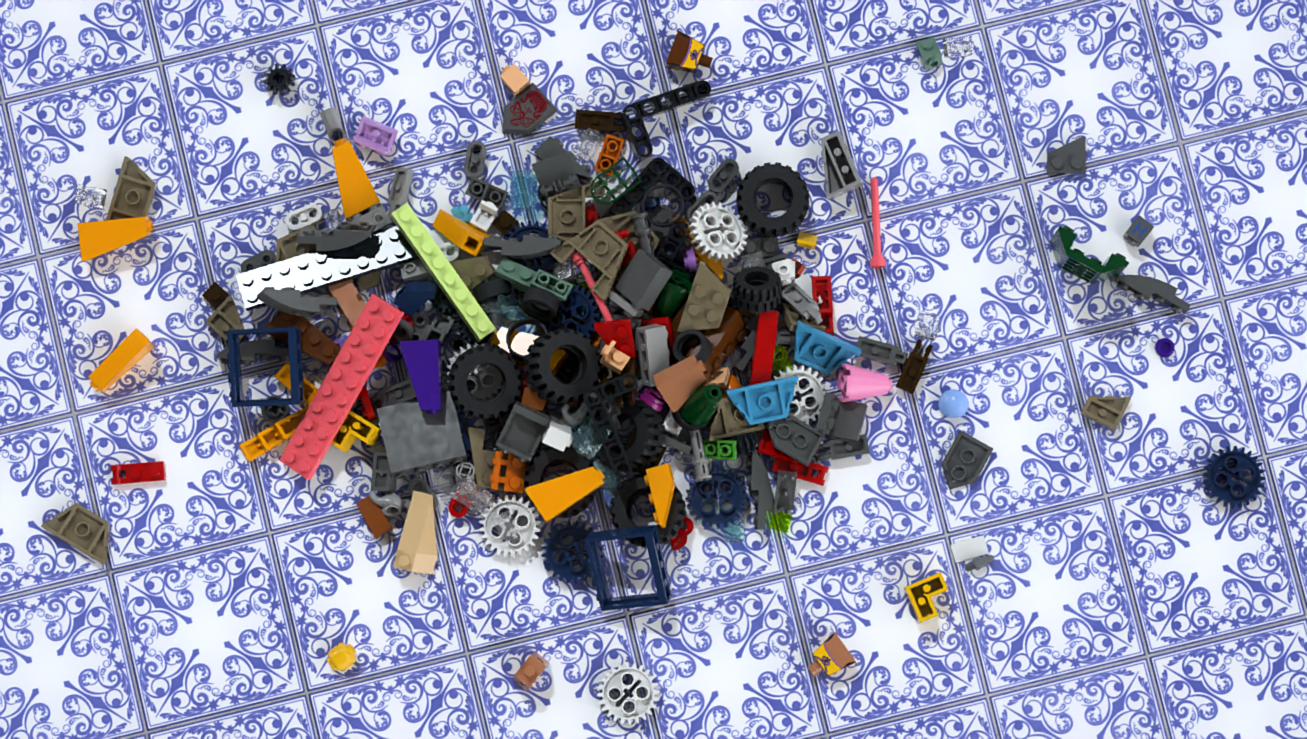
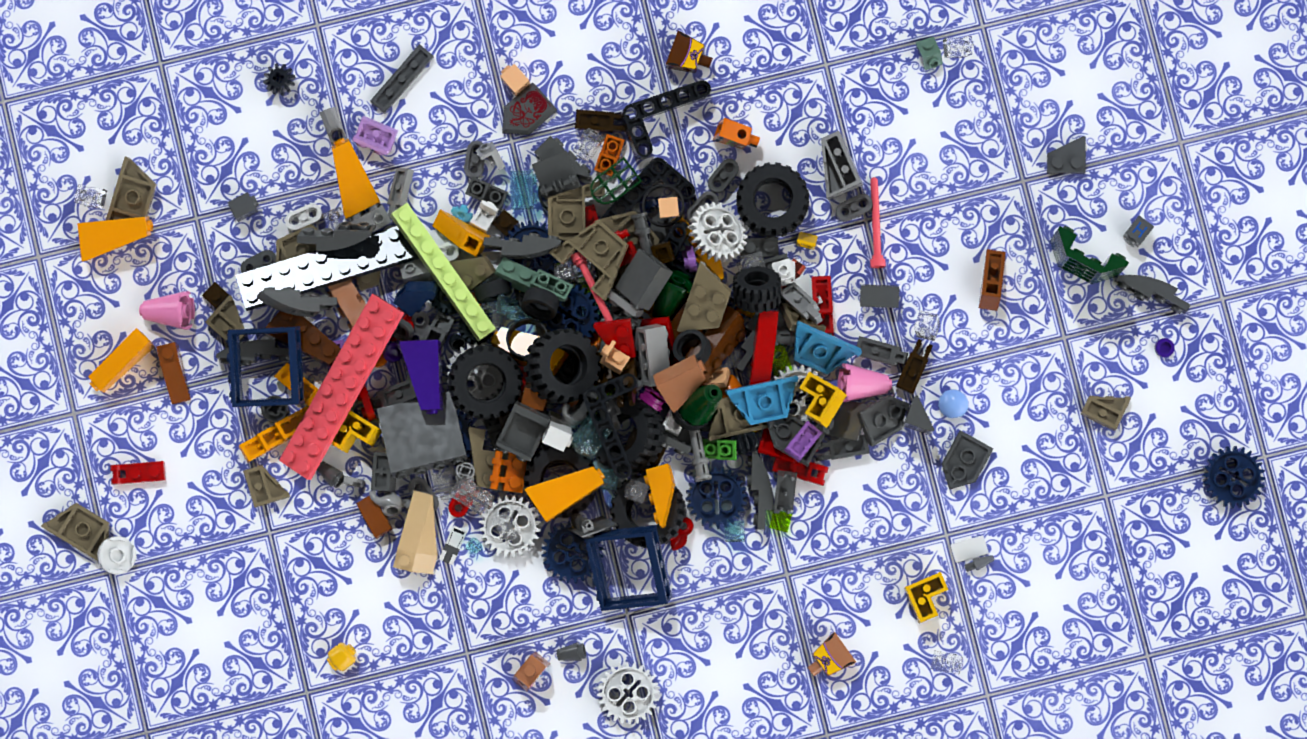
(116, 555): none -> white tile
(170, 310): none -> bright pink cone
(173, 372): none -> dark orange slope
(243, 206): none -> dark grey brick
(263, 487): none -> dark tan wing
(332, 475): none -> dark grey cone
(353, 482): none -> light grey tile
(402, 79): none -> dark grey tile
(453, 545): none -> white sticker
(474, 546): none -> clear light blue hinge
(490, 151): none -> light grey bracket
(572, 652): none -> dark grey cone
(587, 528): none -> dark grey hinge
(636, 491): none -> clear bracket
(663, 252): none -> dark brown plate
(668, 207): none -> light nougat tile
(727, 134): none -> orange torso
(803, 441): none -> medium lavender plate
(825, 400): none -> yellow brick
(853, 207): none -> flat silver plate
(879, 296): none -> dark grey hinge
(882, 419): none -> dark grey tile
(917, 418): none -> dark grey slope
(947, 662): none -> clear bracket
(992, 280): none -> dark orange slope

